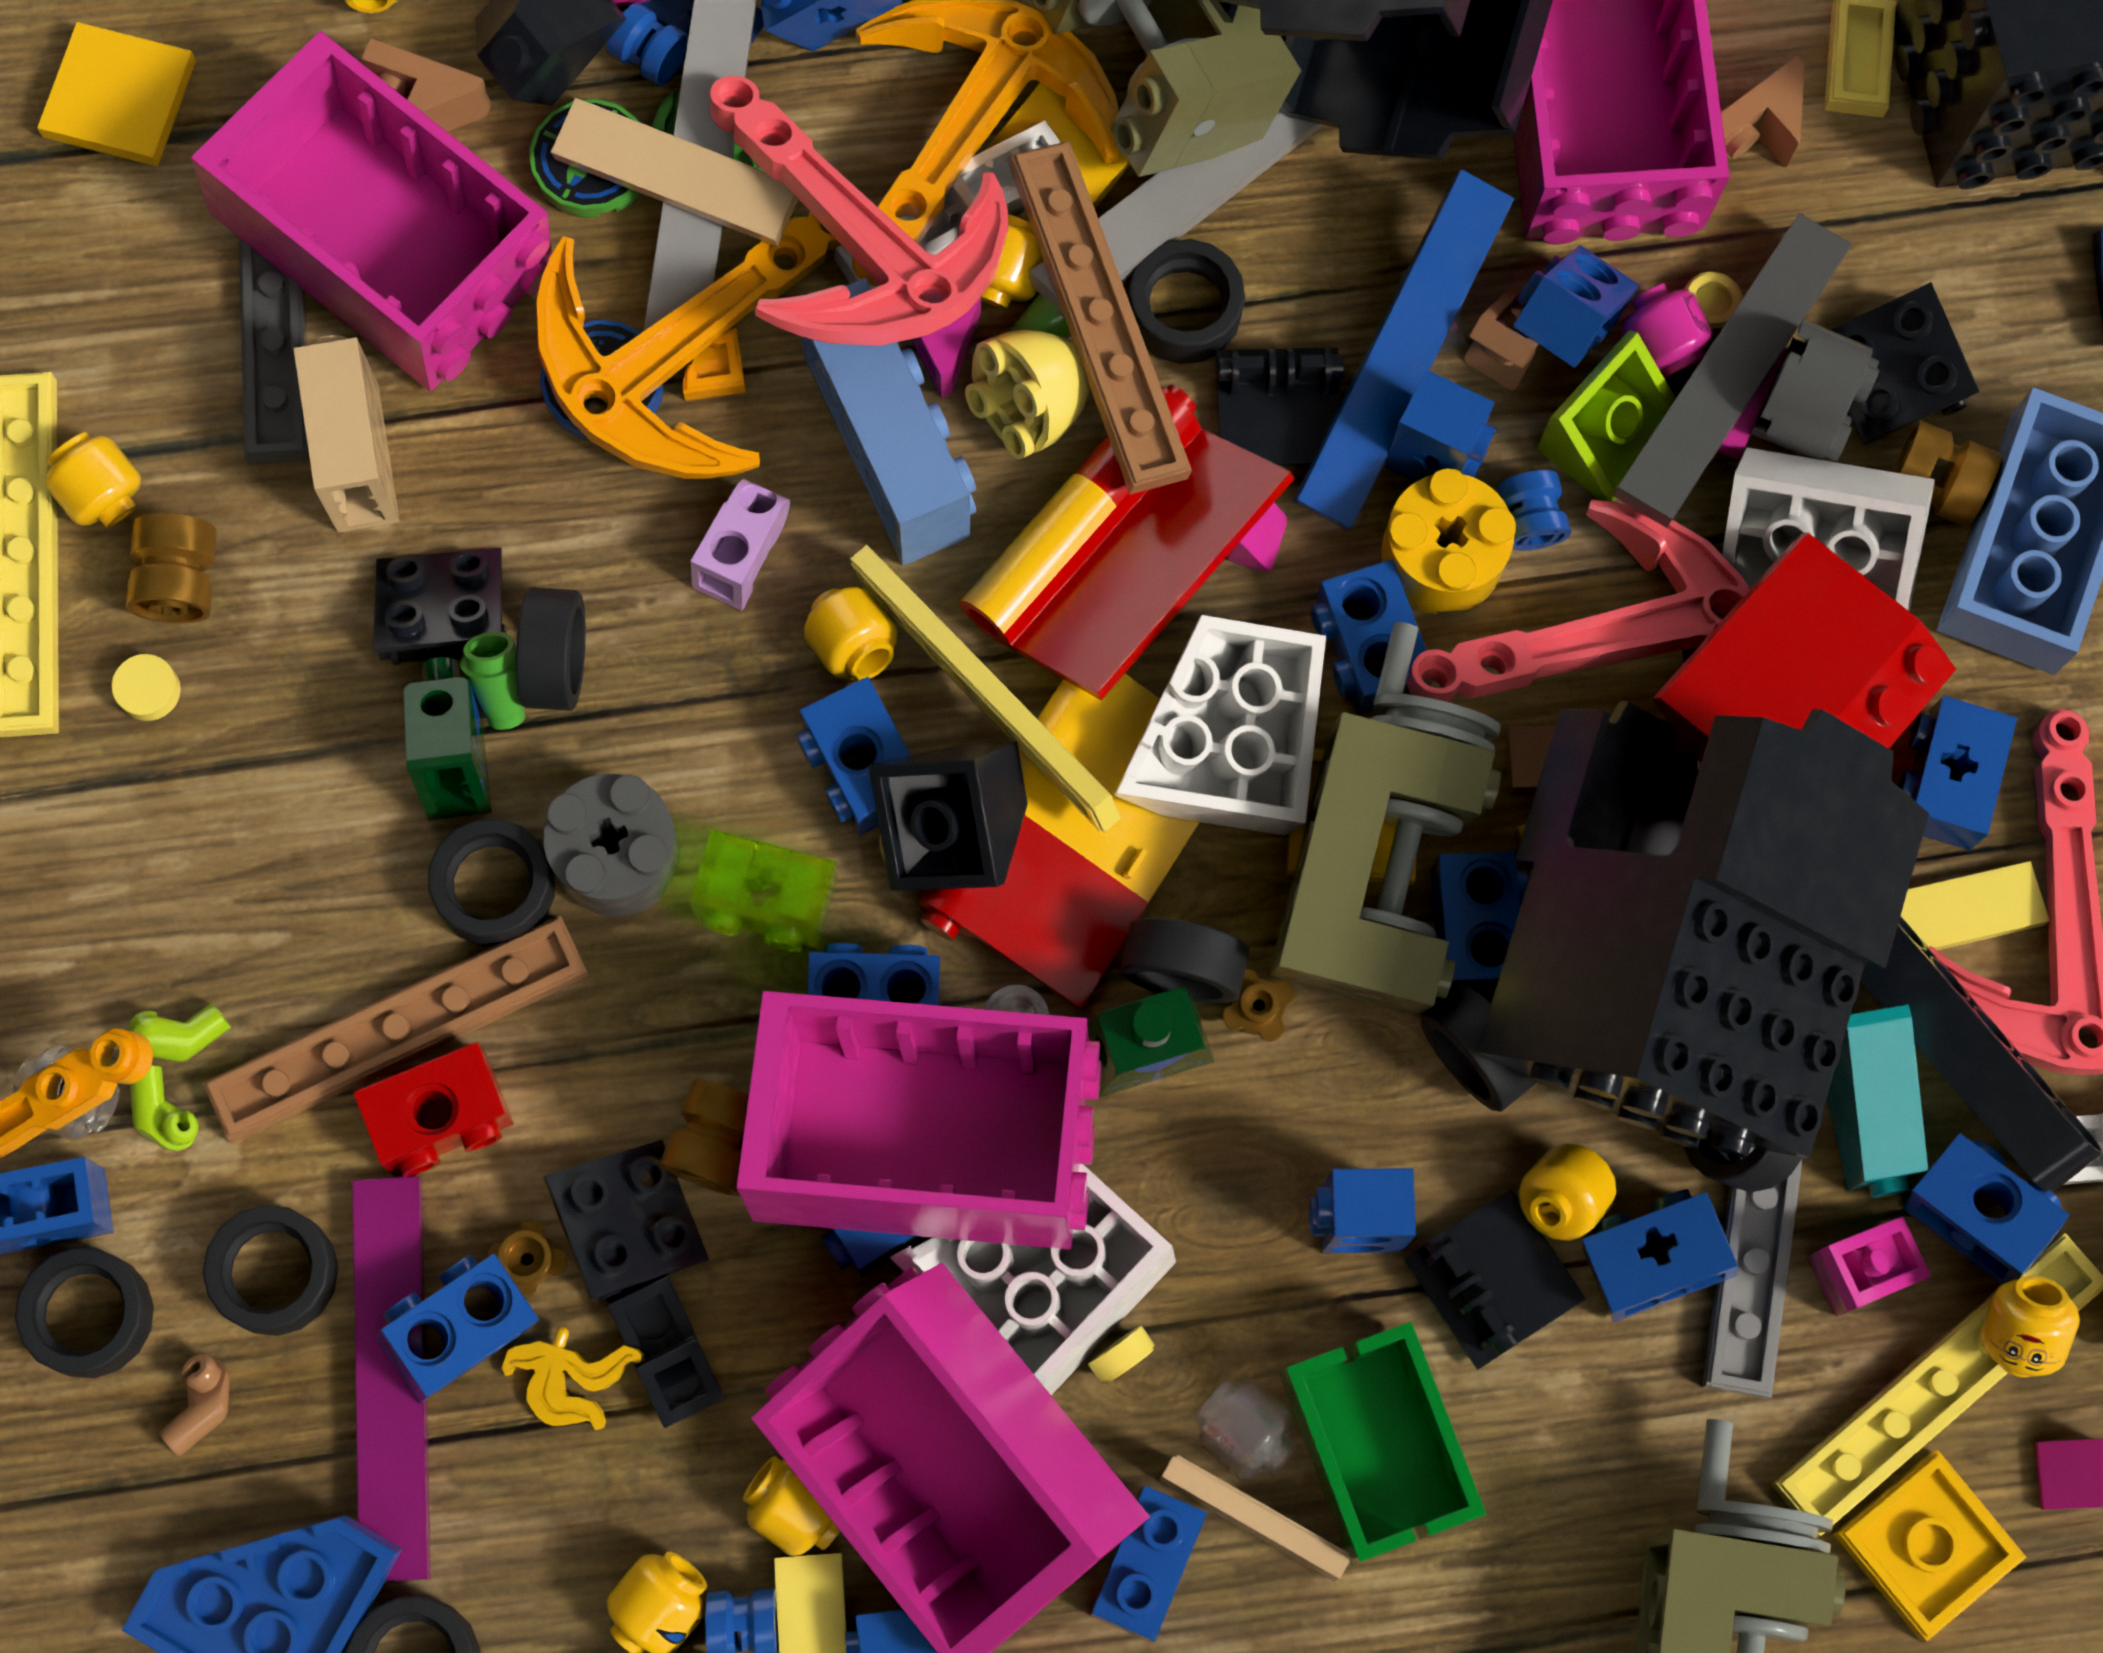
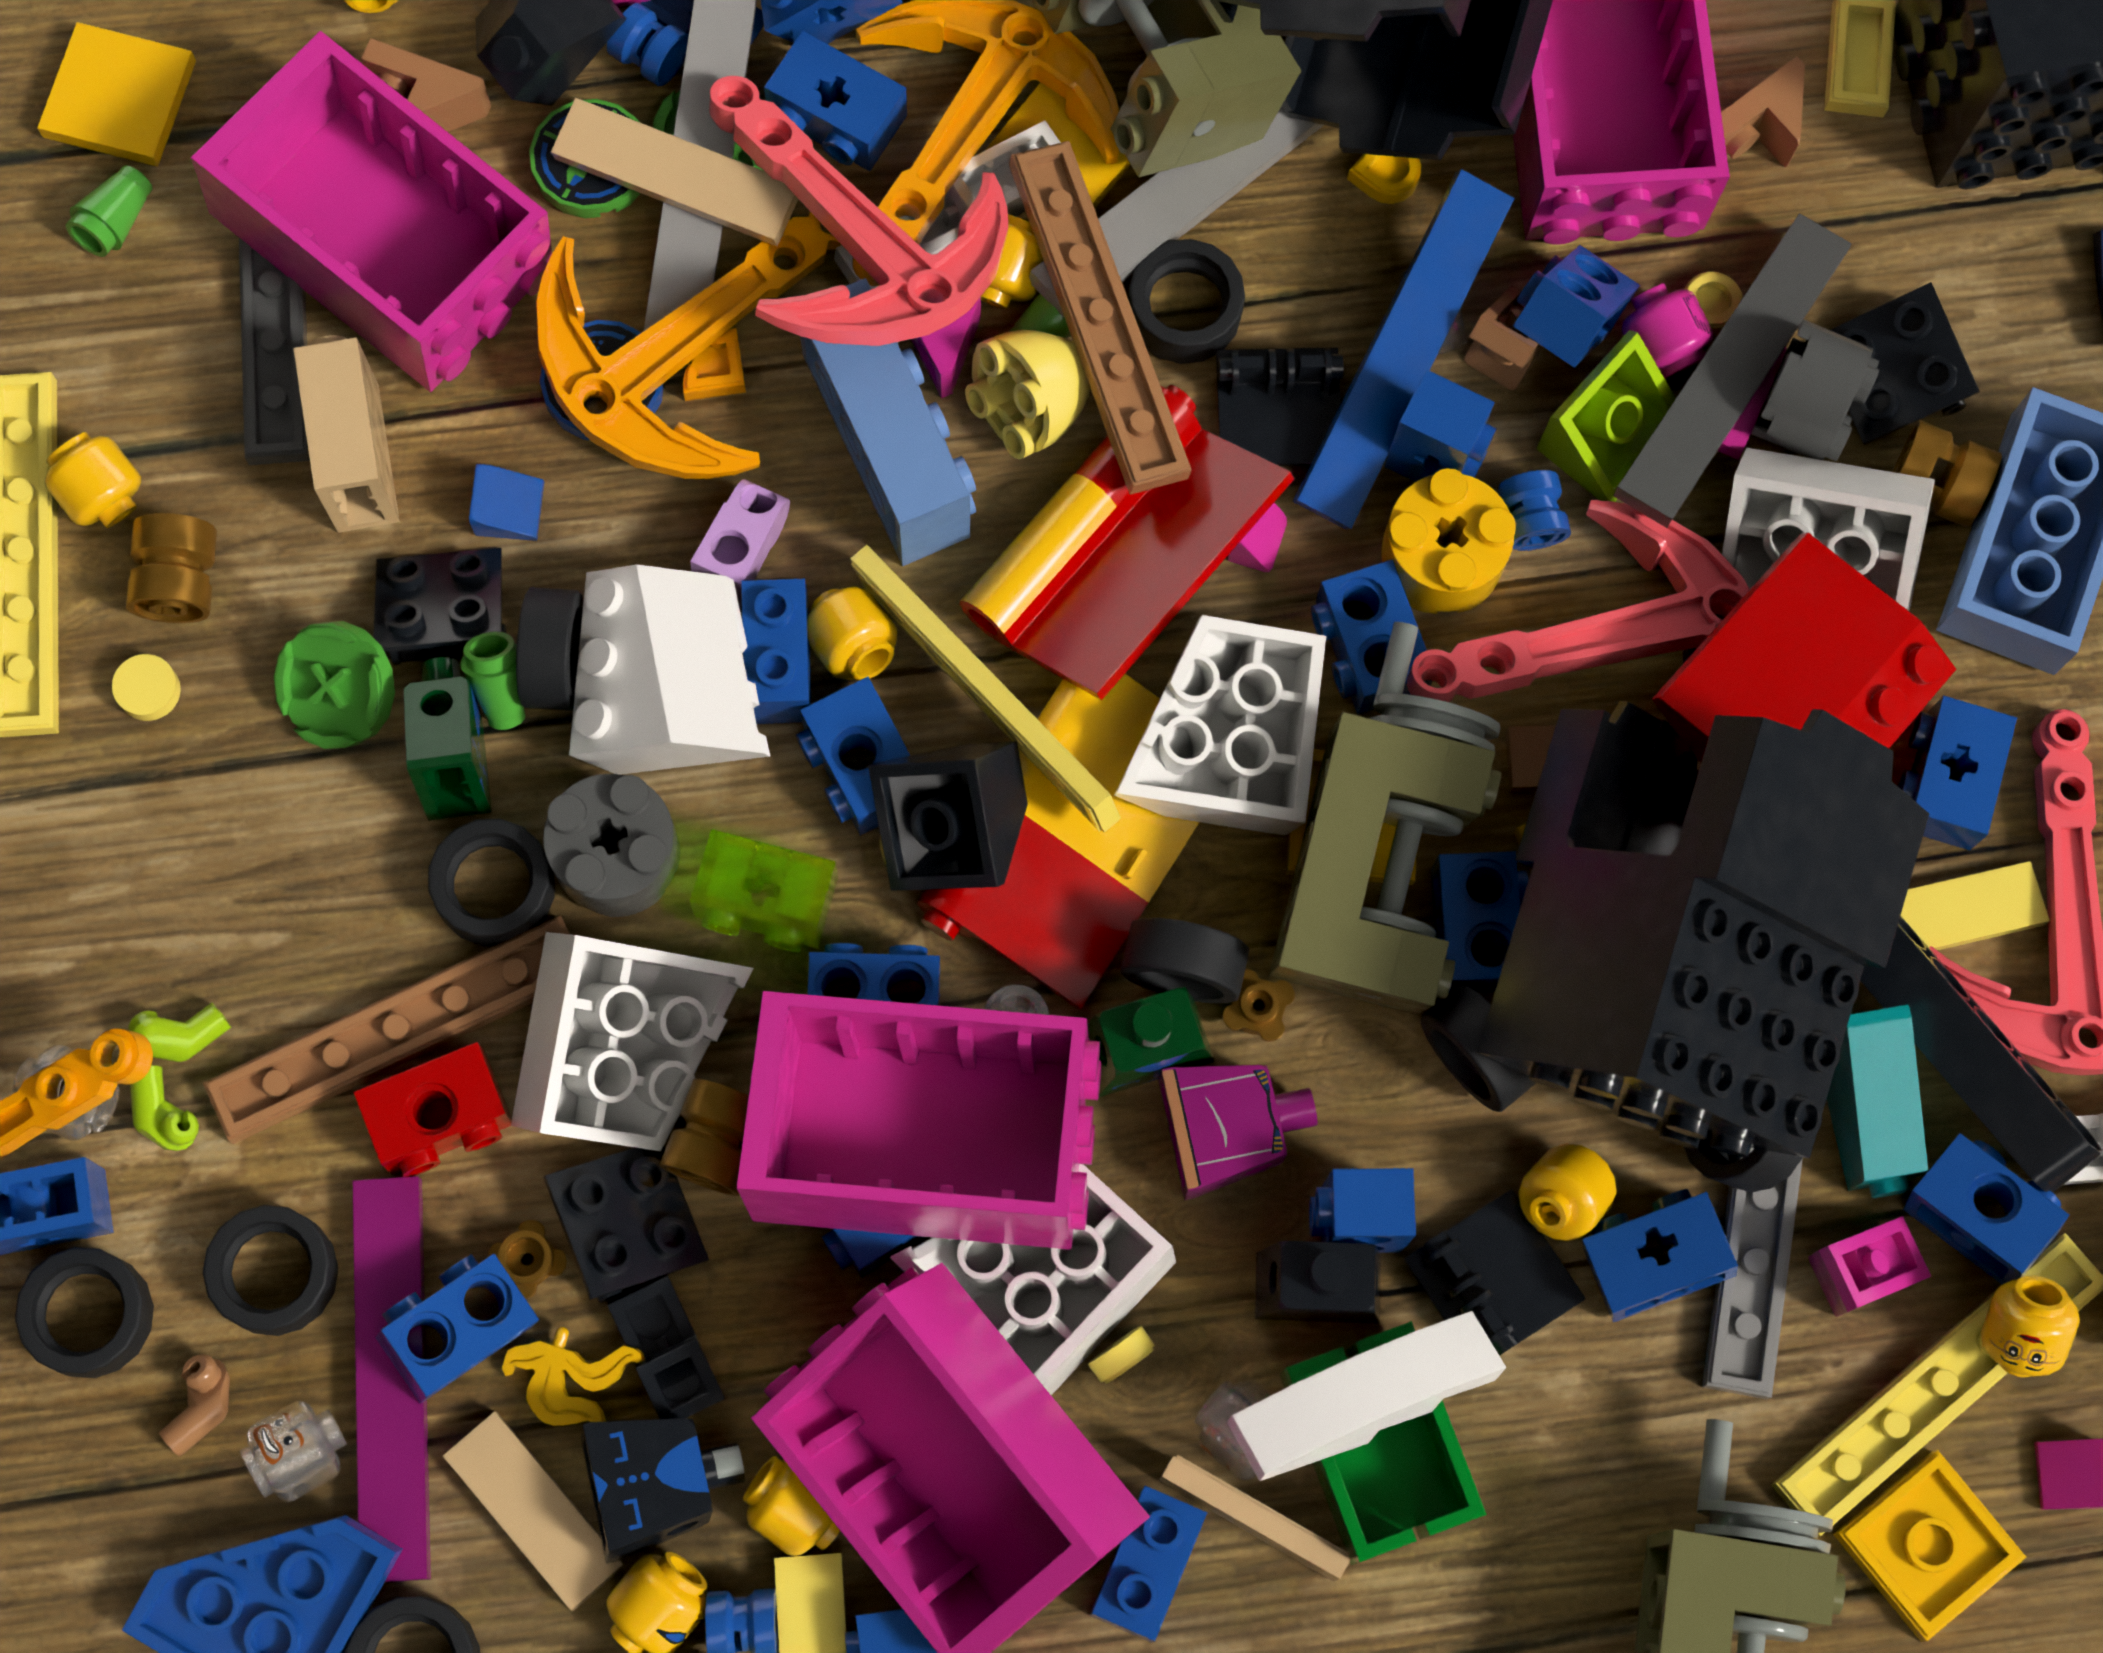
(109, 211): none -> bright green cone
(293, 1451): none -> clear head
(334, 684): none -> bright green tile
(505, 503): none -> blue slope
(532, 1510): none -> tan tile
(618, 1039): none -> white wedge
(652, 1480): none -> black torso
(662, 673): none -> white wedge
(777, 647): none -> blue brick
(838, 101): none -> blue brick
(1228, 1123): none -> magenta torso
(1318, 1282): none -> black torso
(1365, 1394): none -> white slope
(1386, 177): none -> yellow tile

